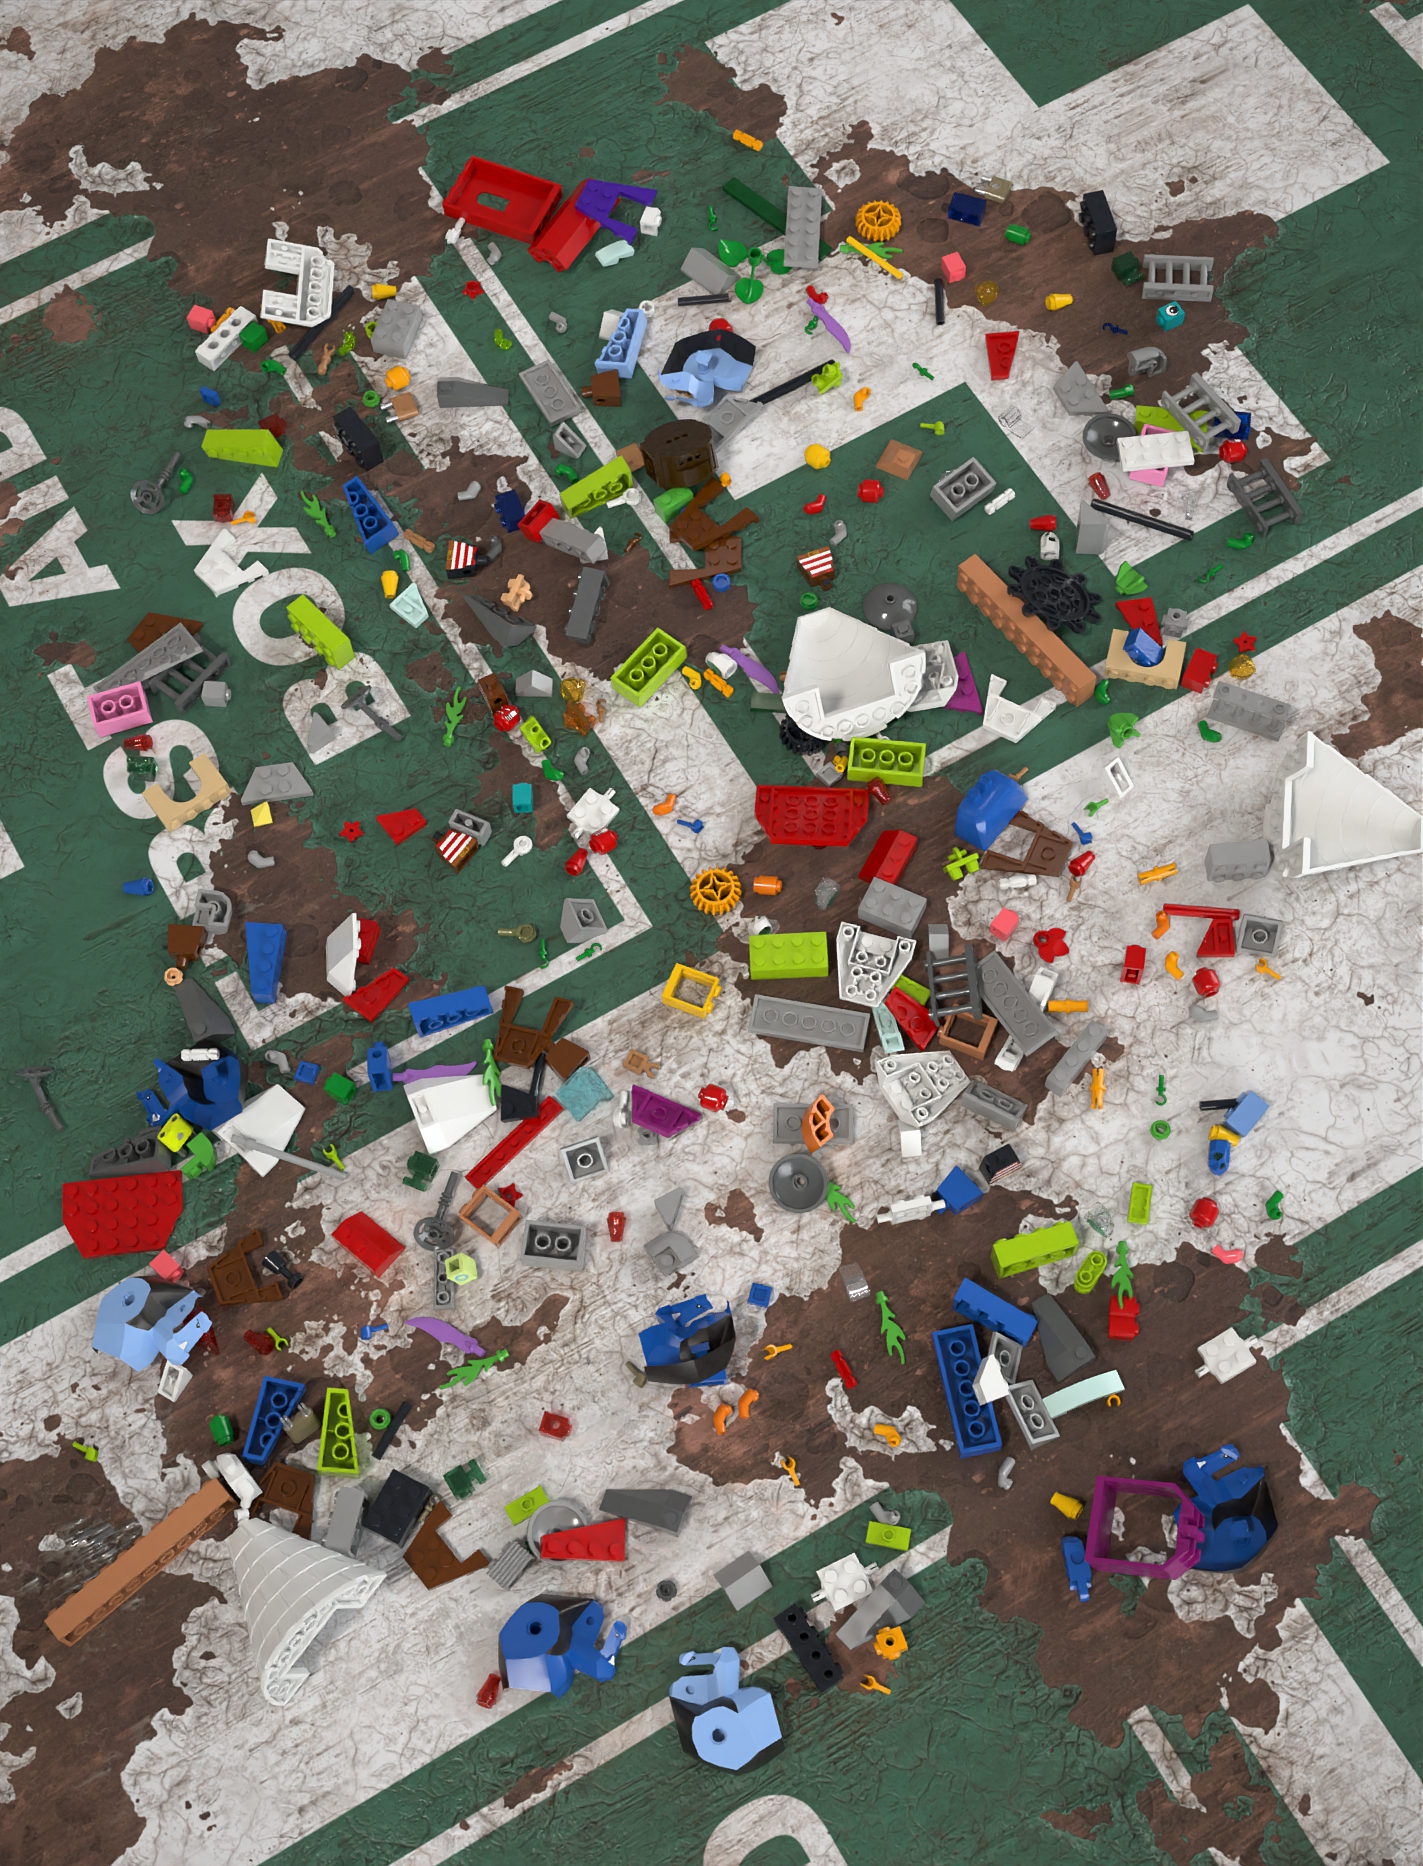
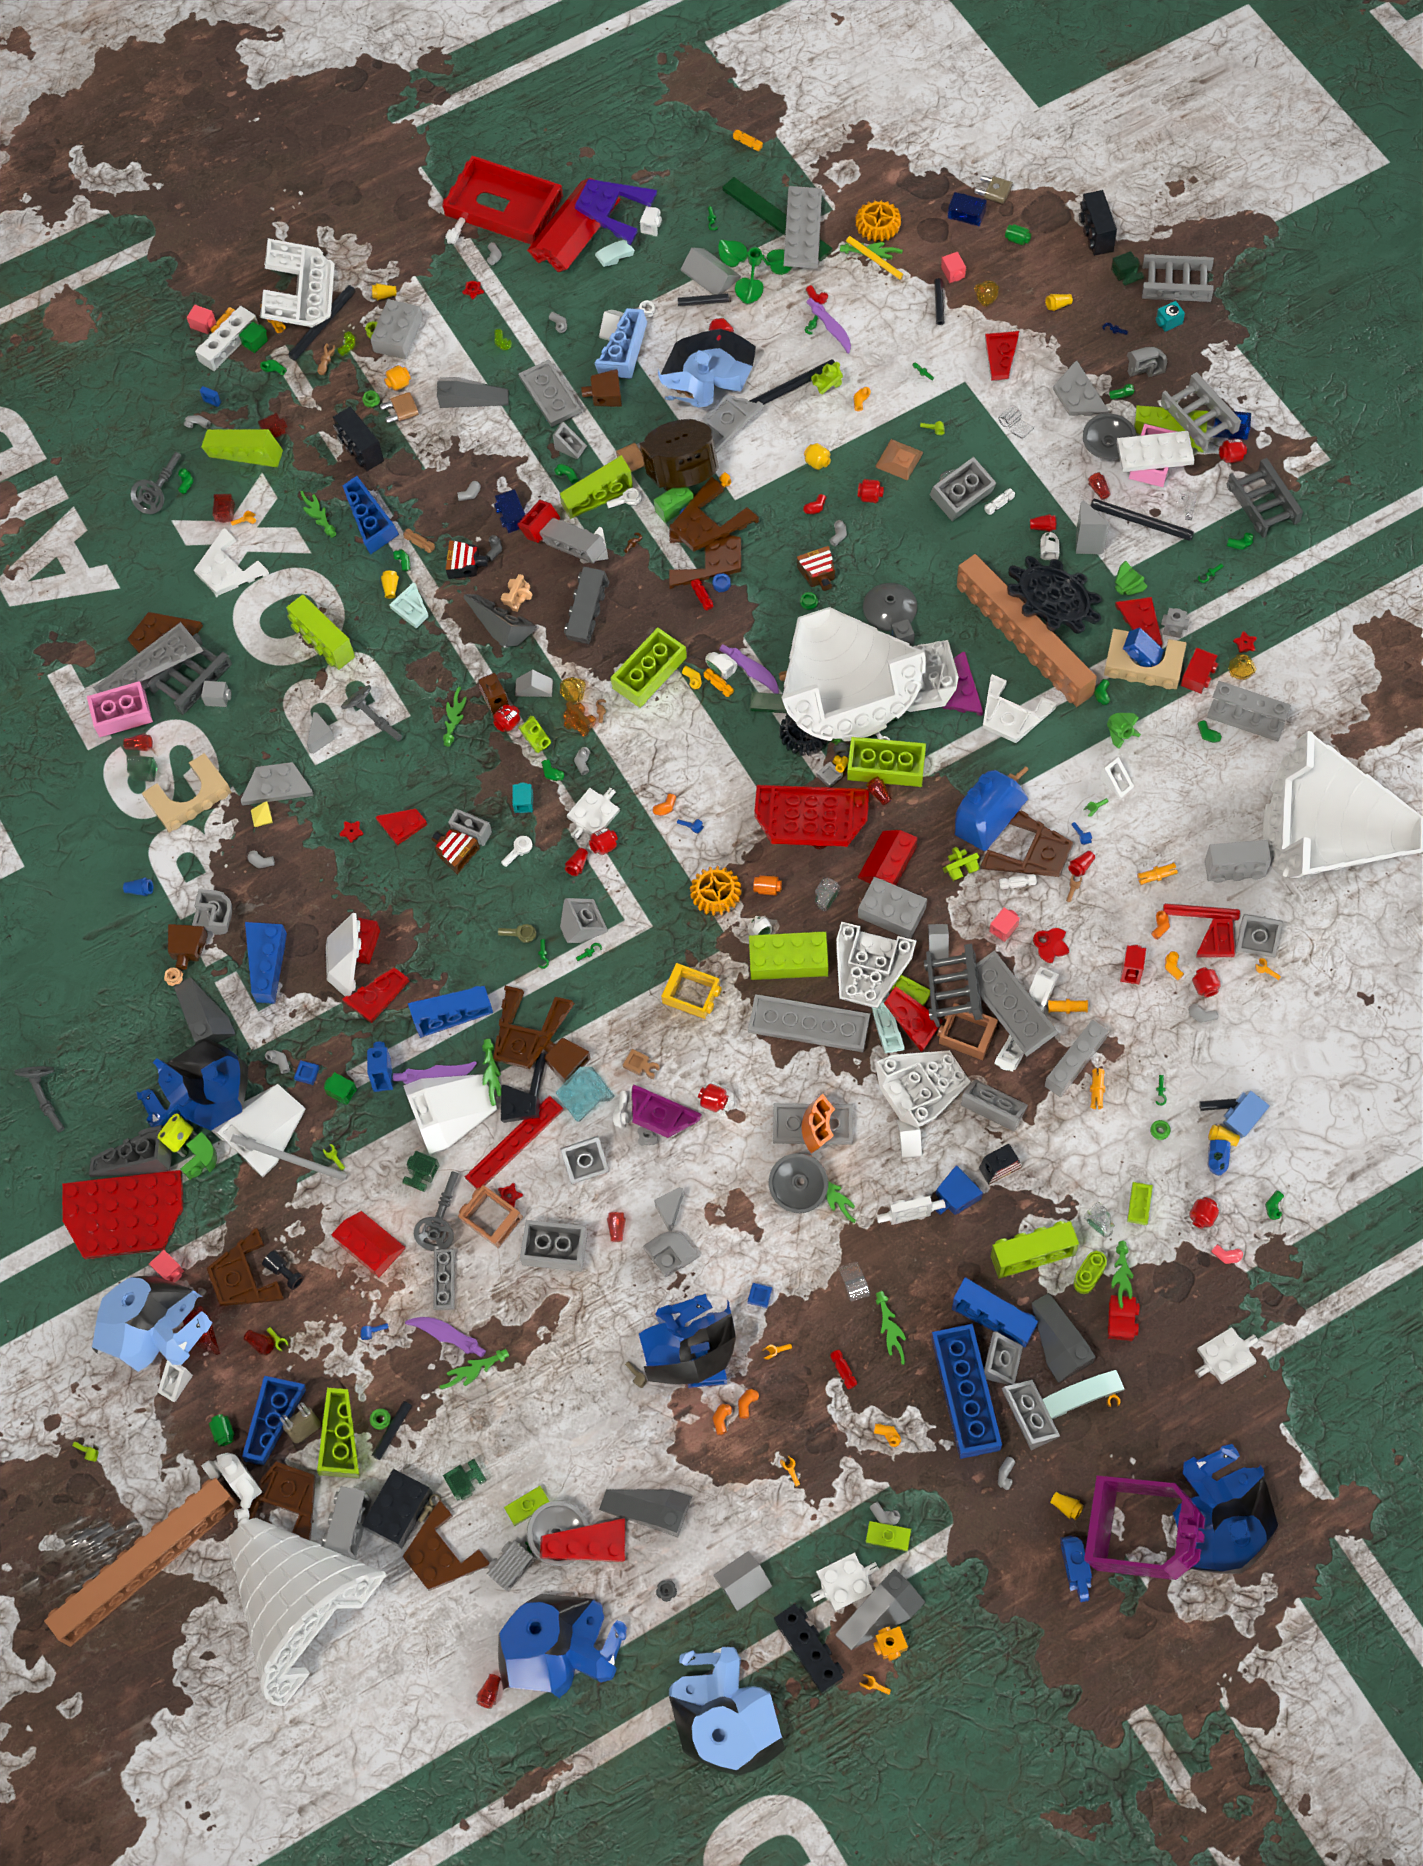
(200, 1054): white axle -> none
(461, 1268): yellowish green brick -> none
(558, 1434): clear red brick -> none
(989, 1381): white slope -> none

